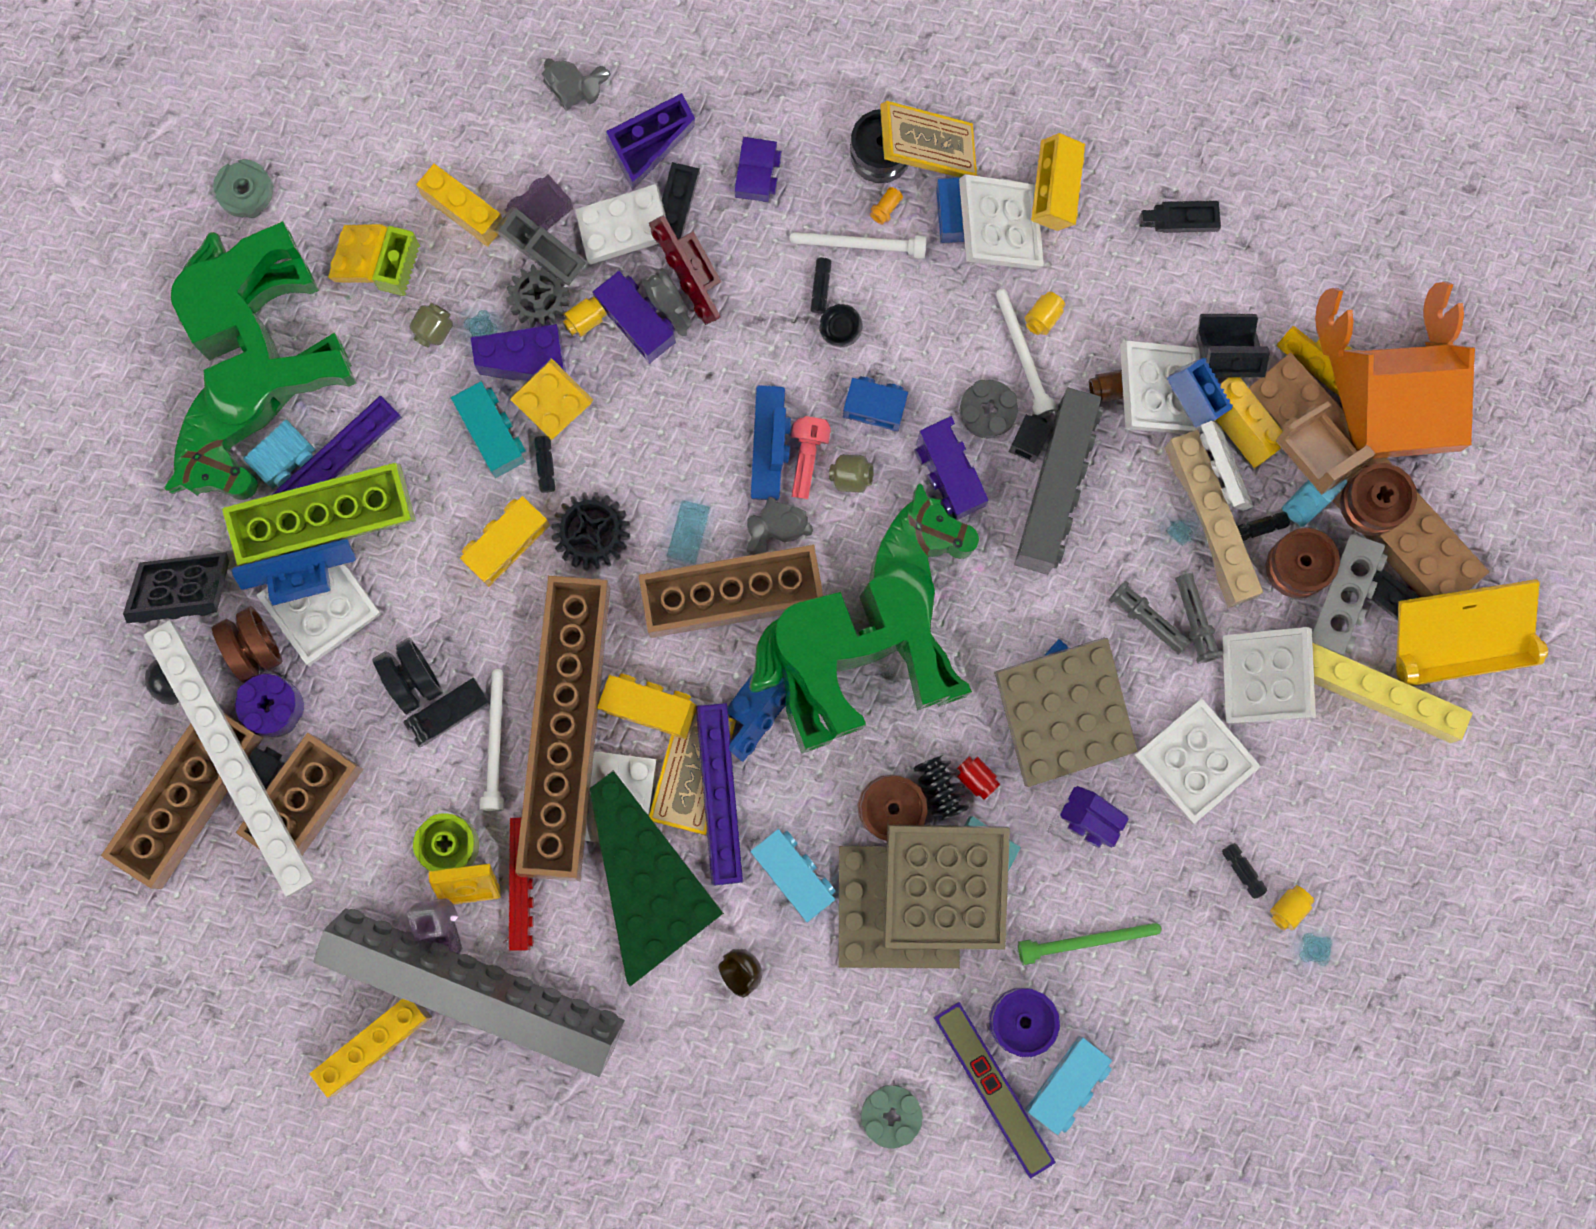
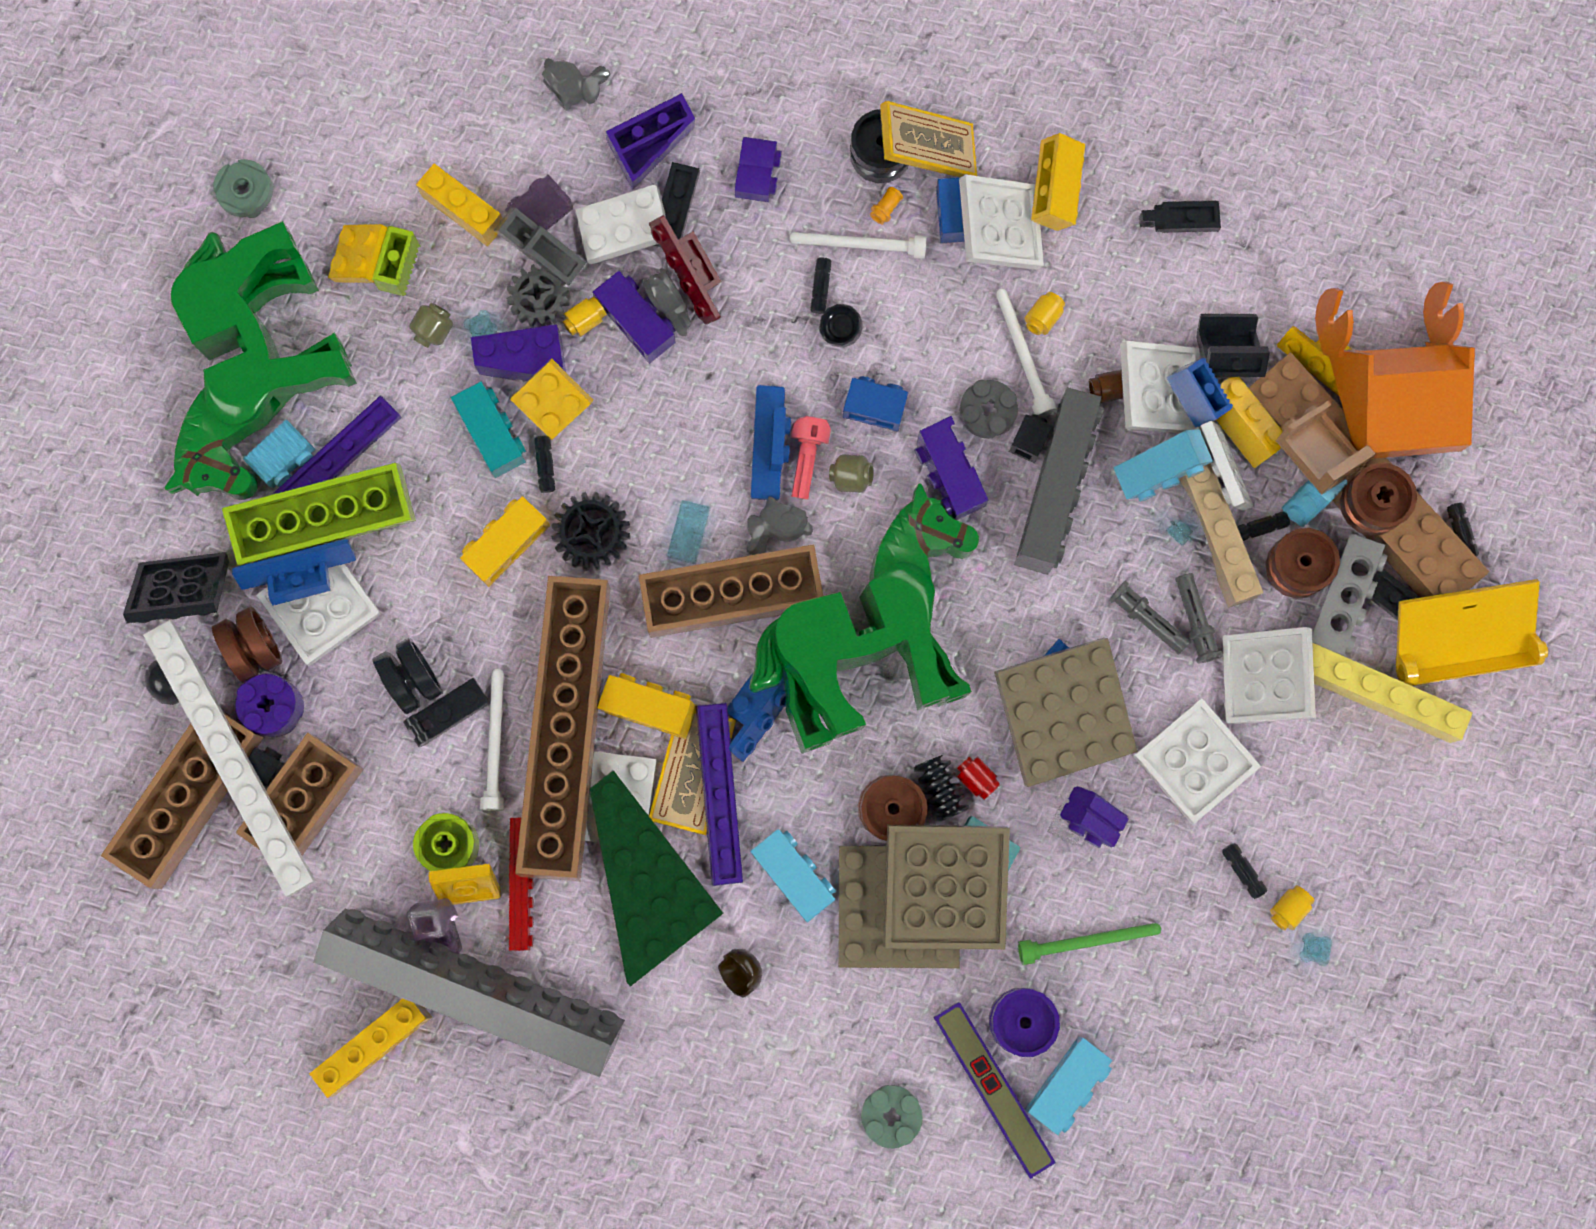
(1163, 465): none -> medium azure brick
(1461, 526): none -> black axle

